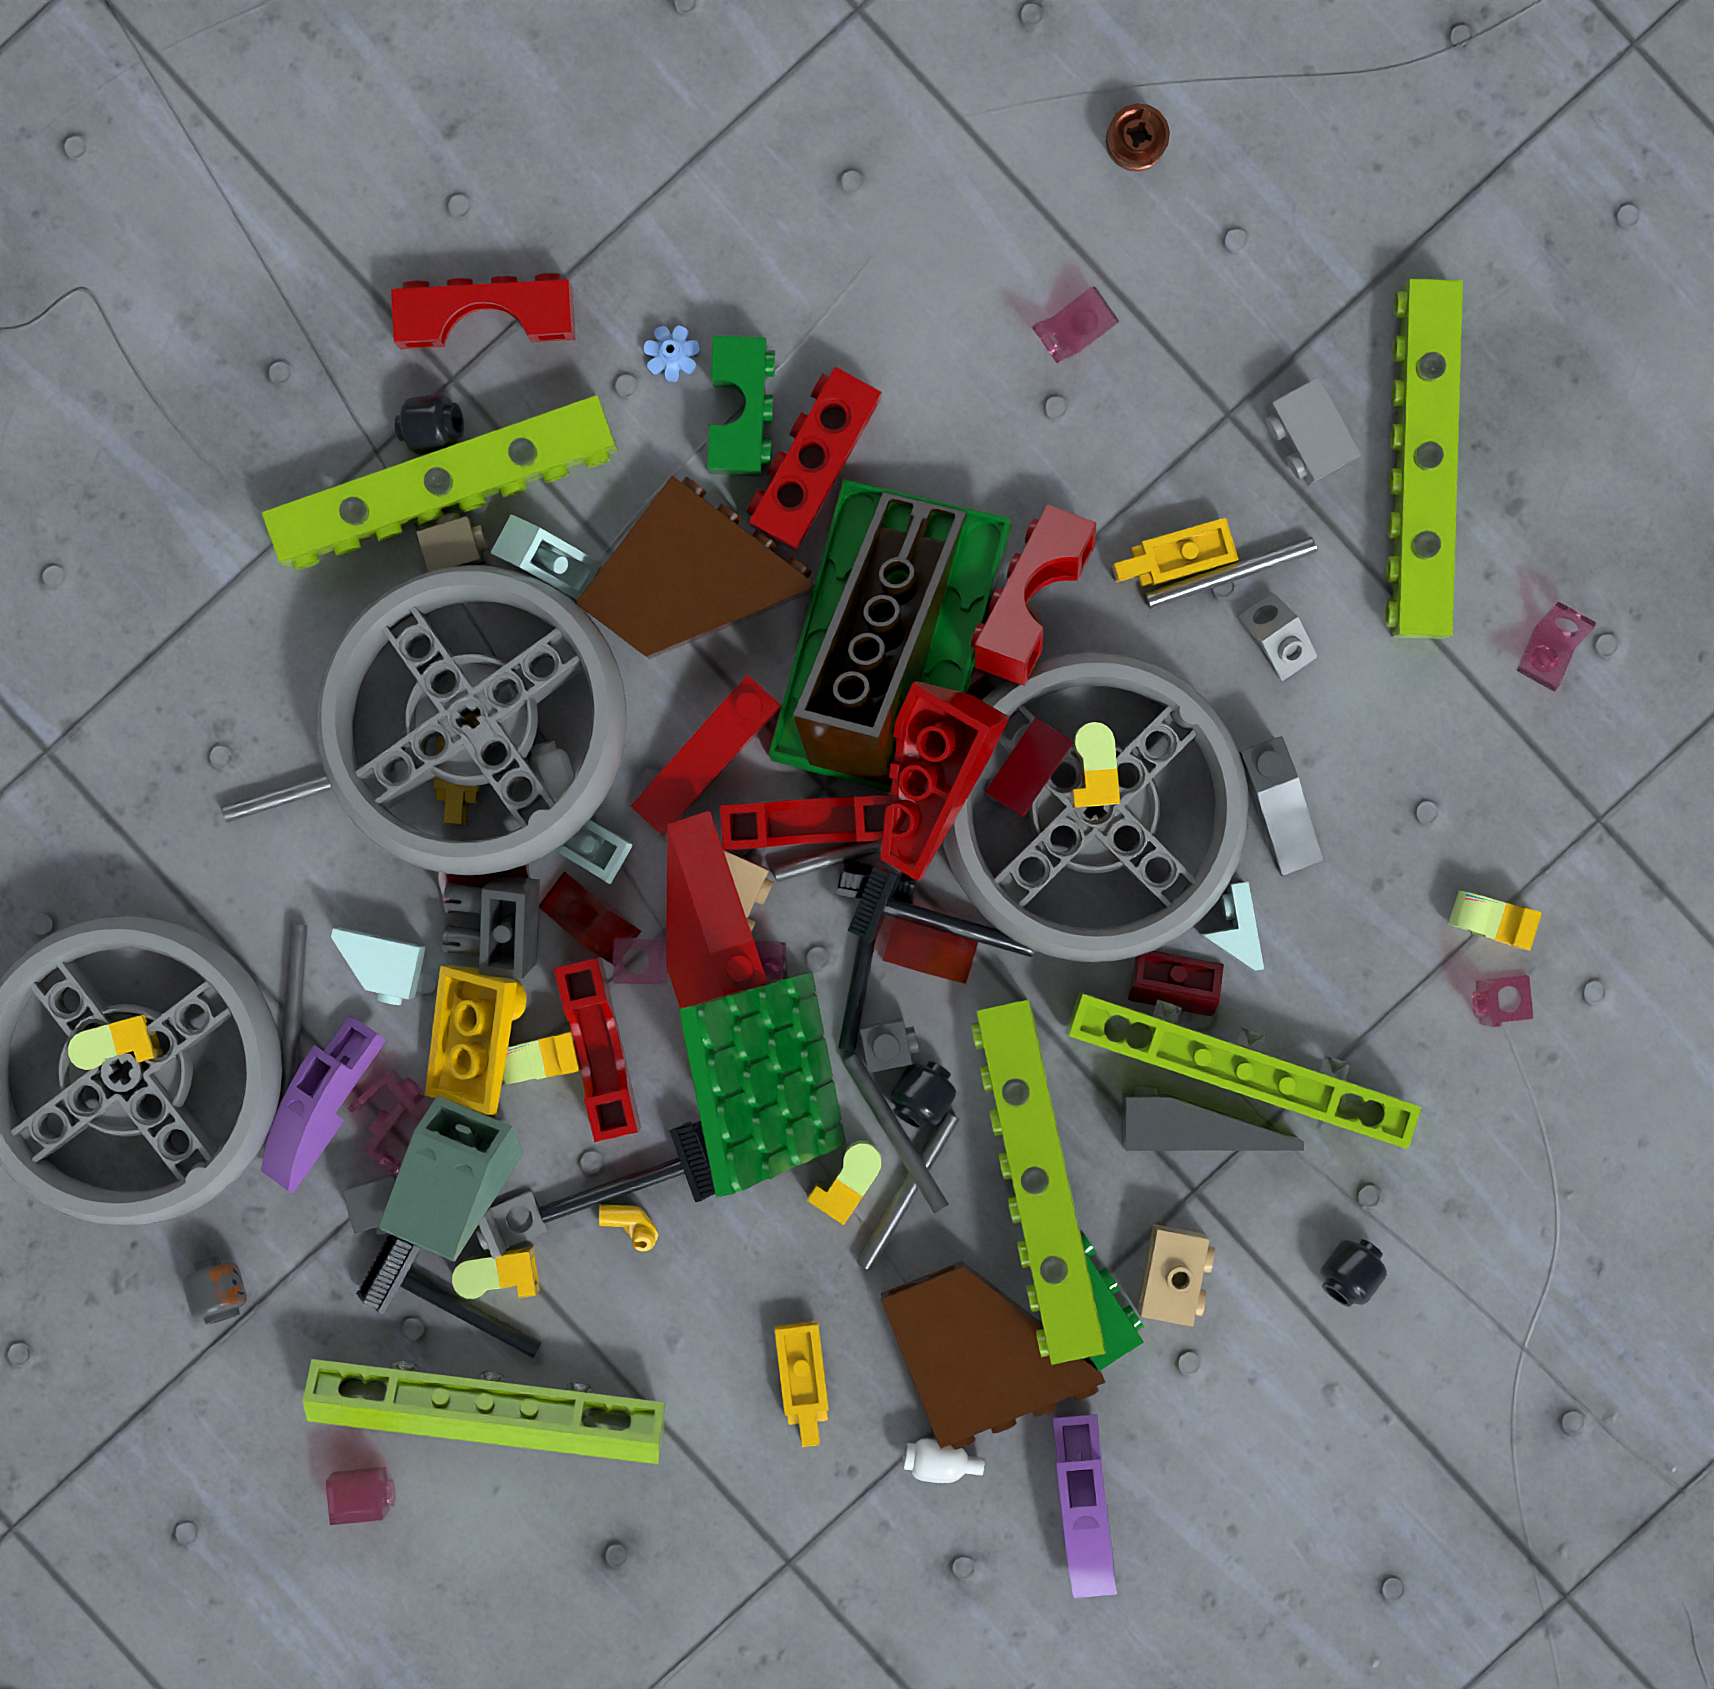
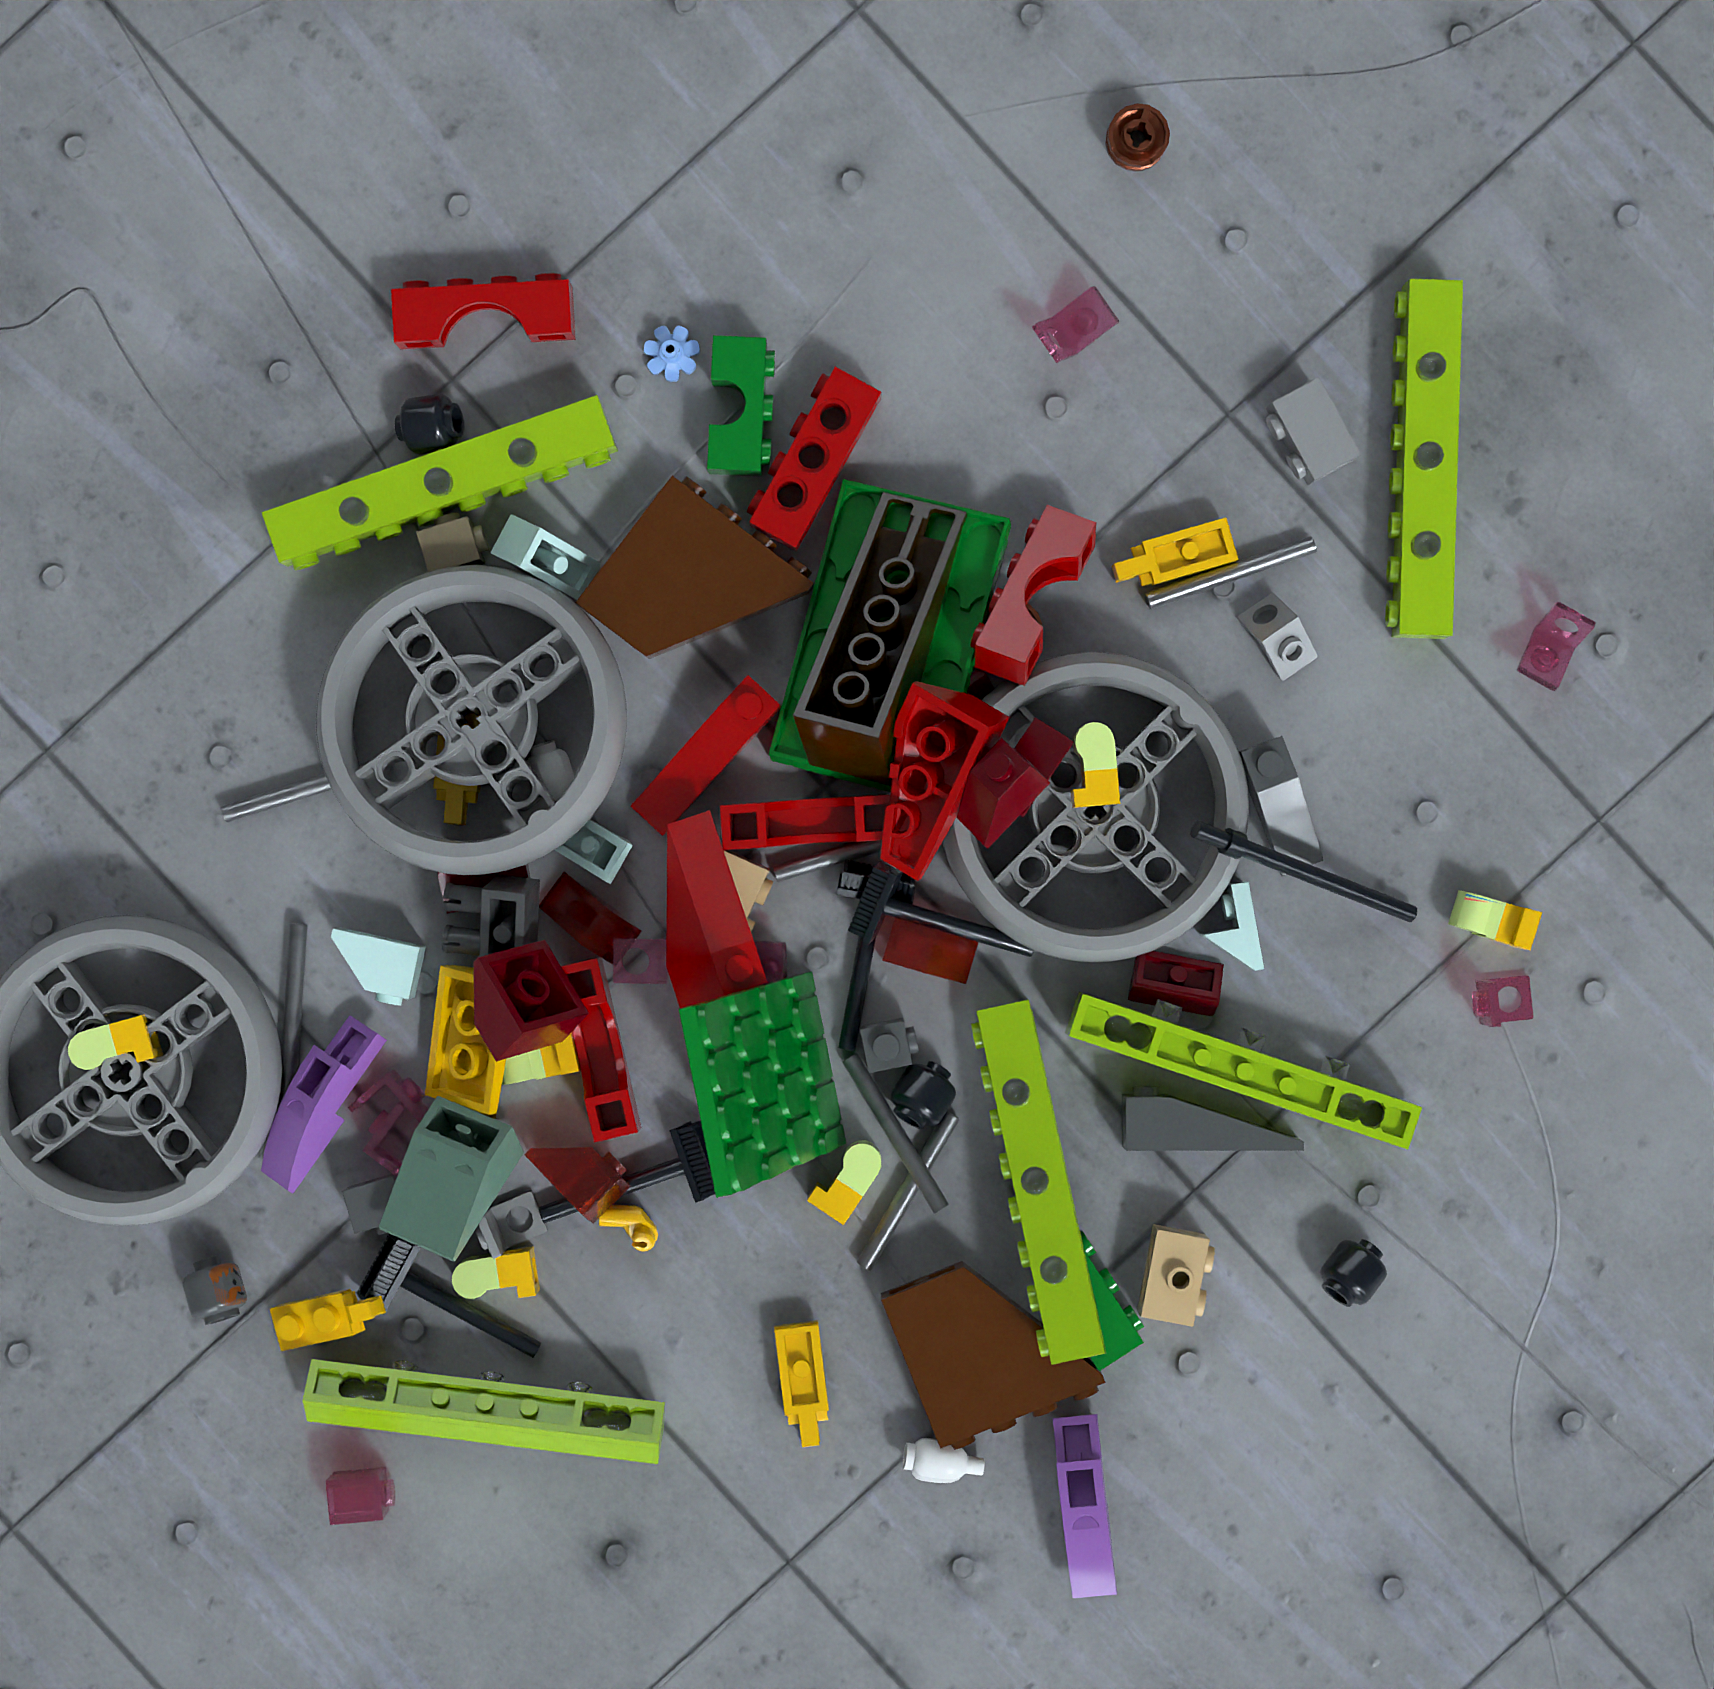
(323, 1318): none -> yellow hinge
(524, 1000): none -> dark red slope
(582, 1177): none -> clear red slope
(998, 792): none -> dark red slope
(1236, 845): none -> black bar

